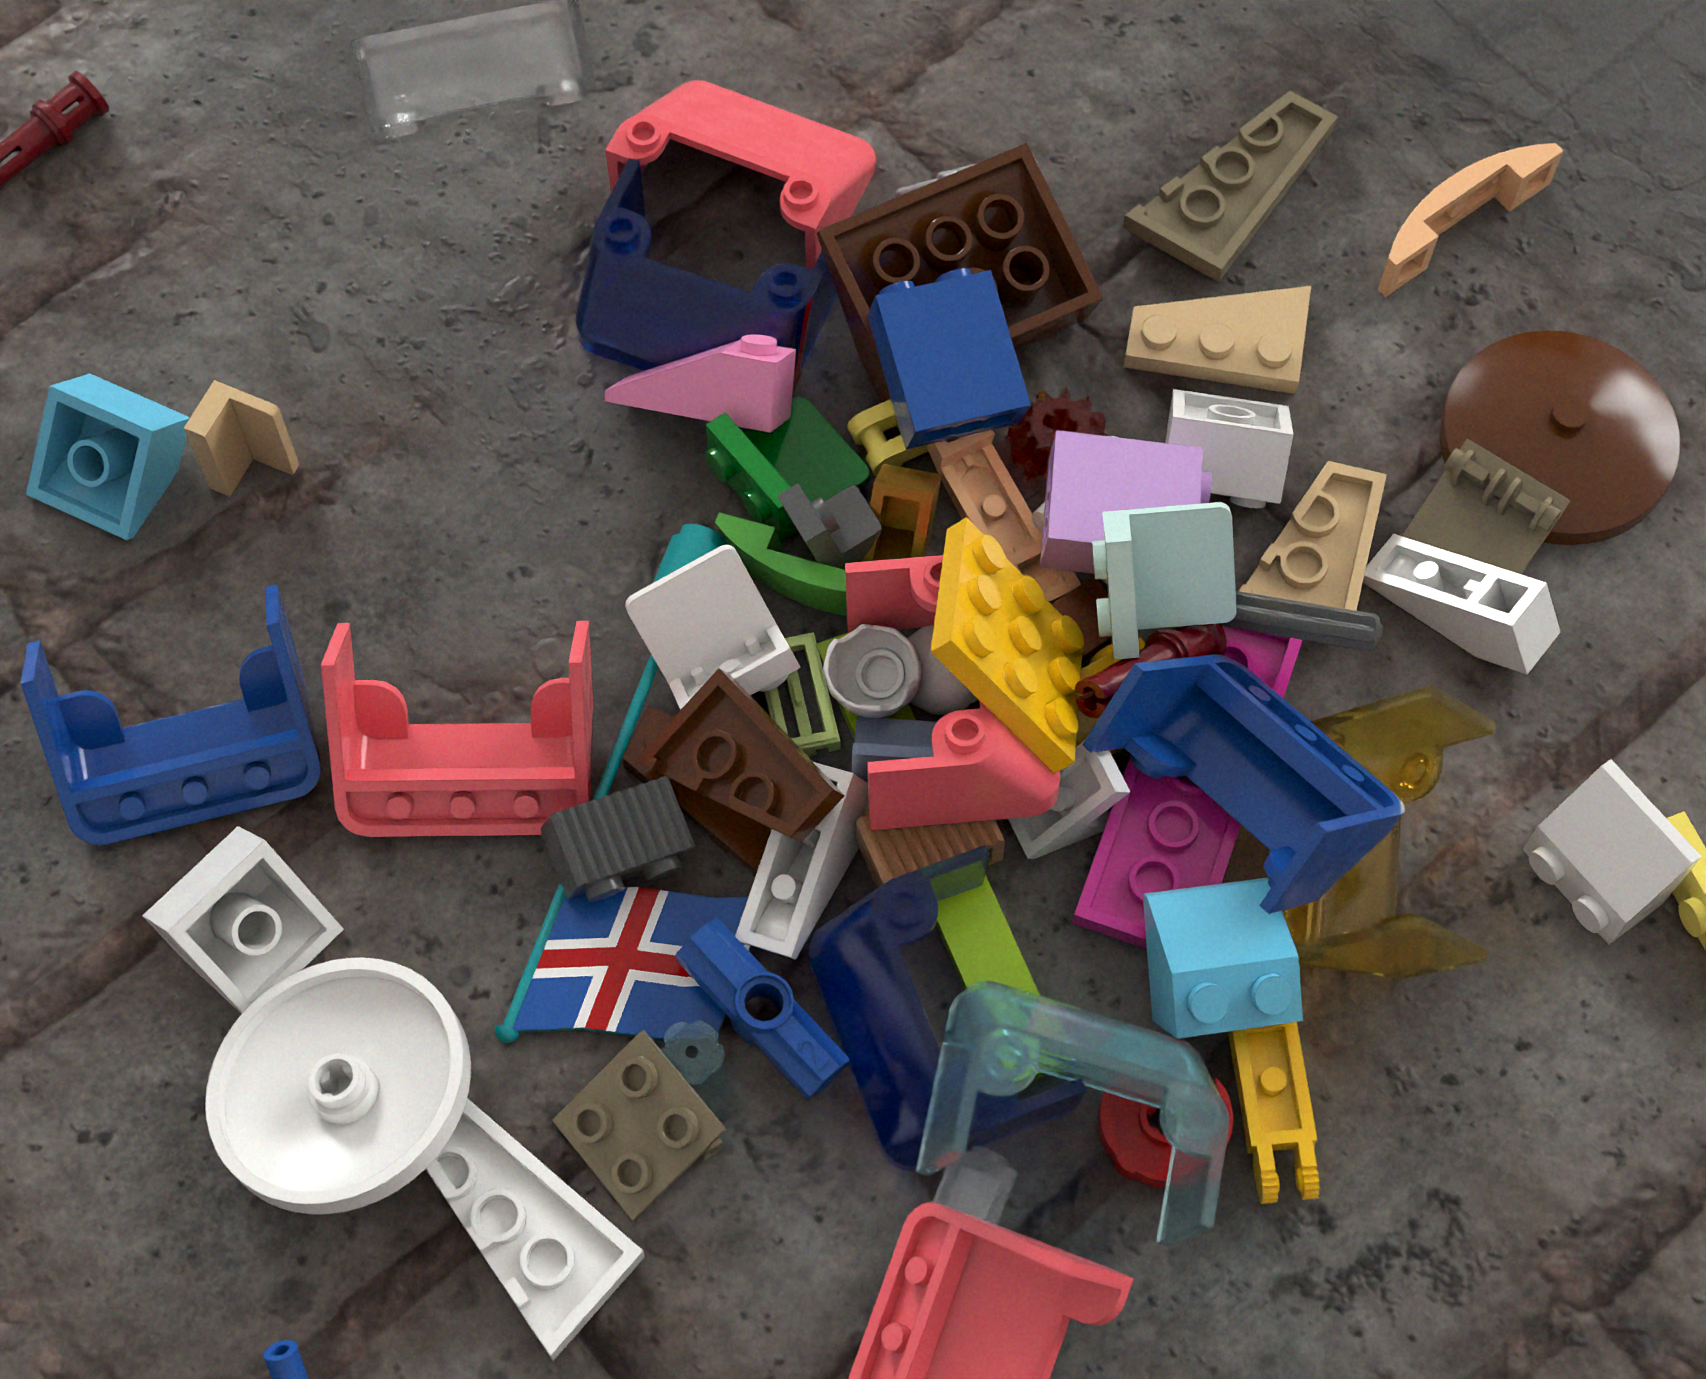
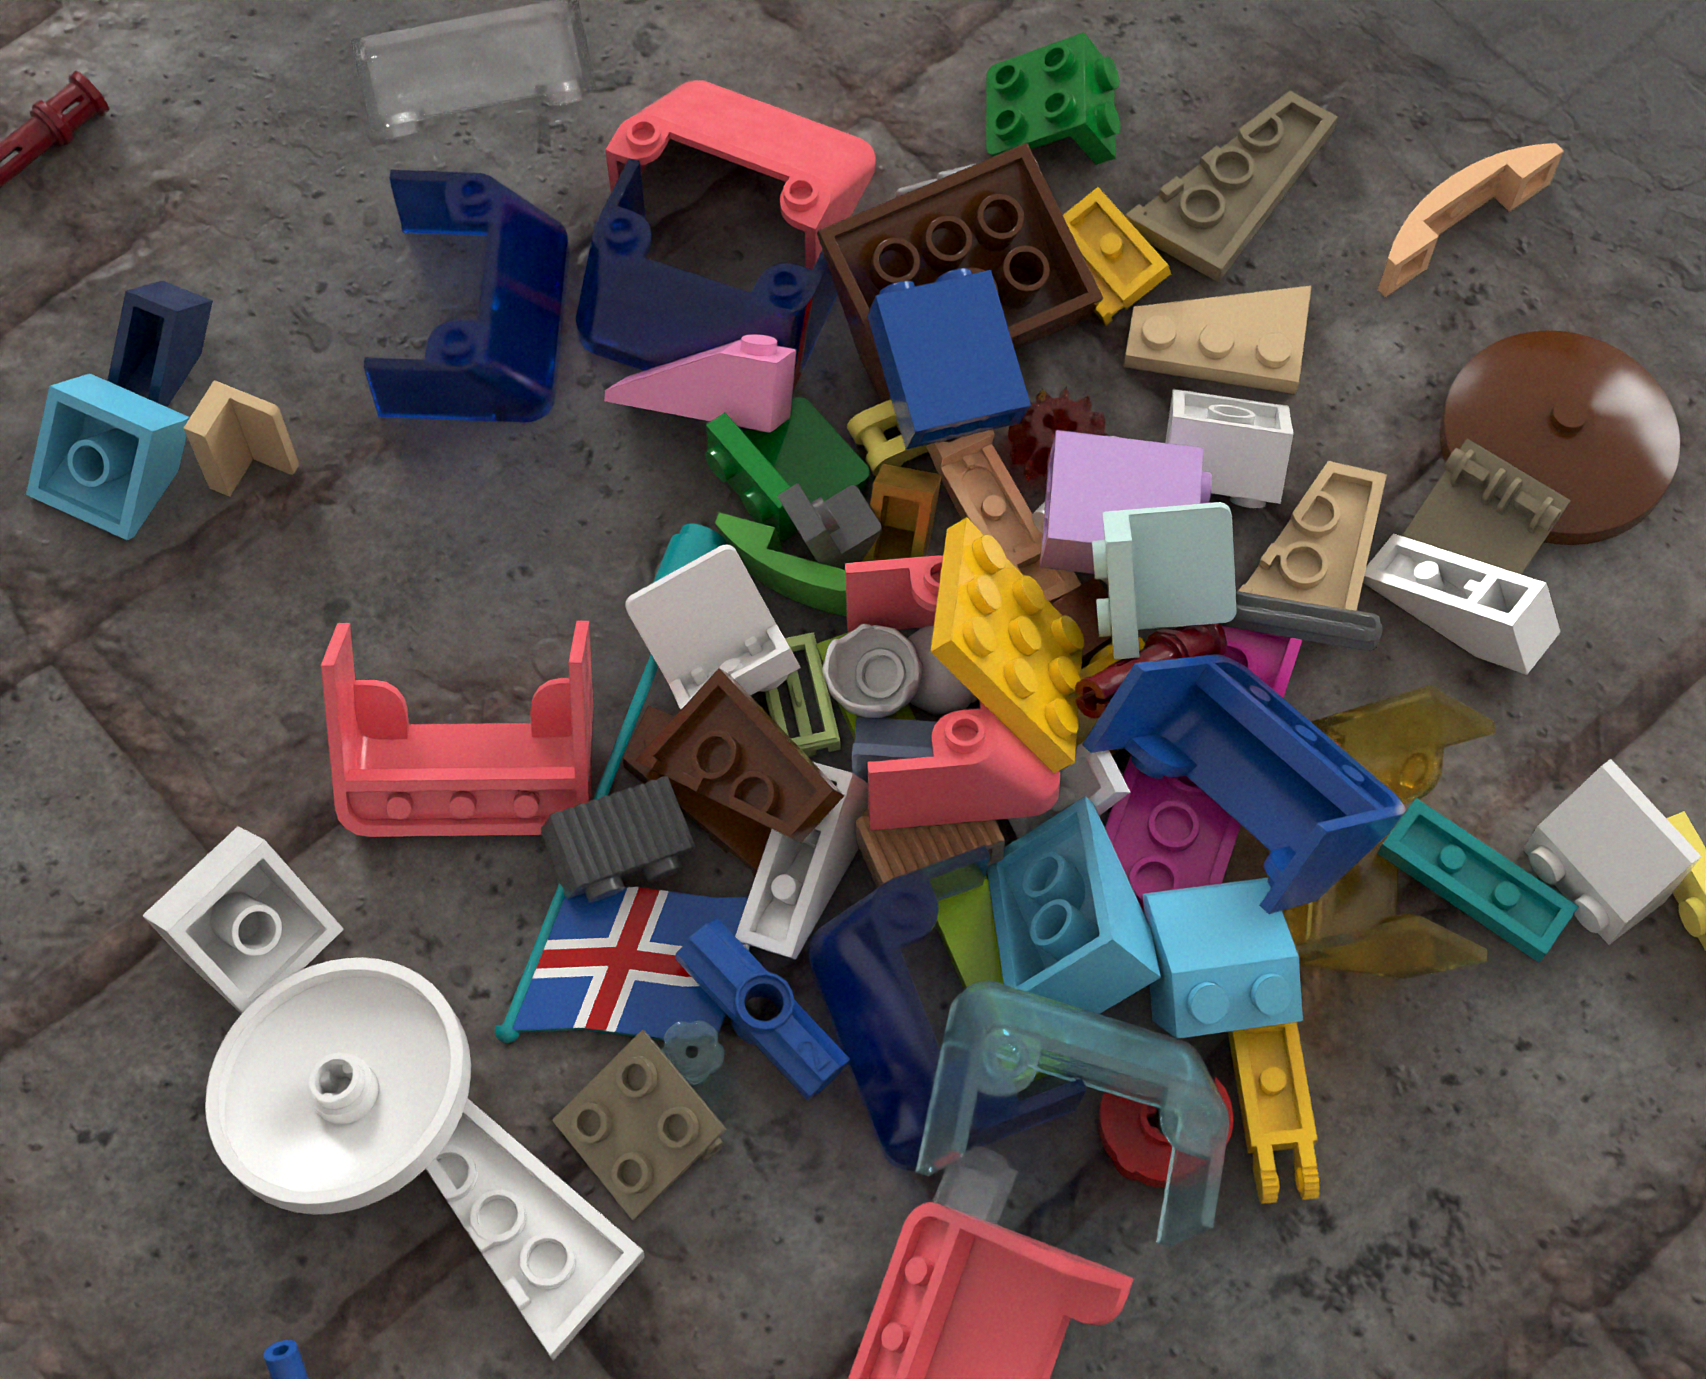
(158, 340): none -> dark blue slope
(180, 766): blue windscreen -> none
(508, 357): none -> clear blue windscreen
(1054, 96): none -> green bracket
(1070, 915): none -> medium azure slope
(1115, 253): none -> yellow plate
(1477, 880): none -> teal plate

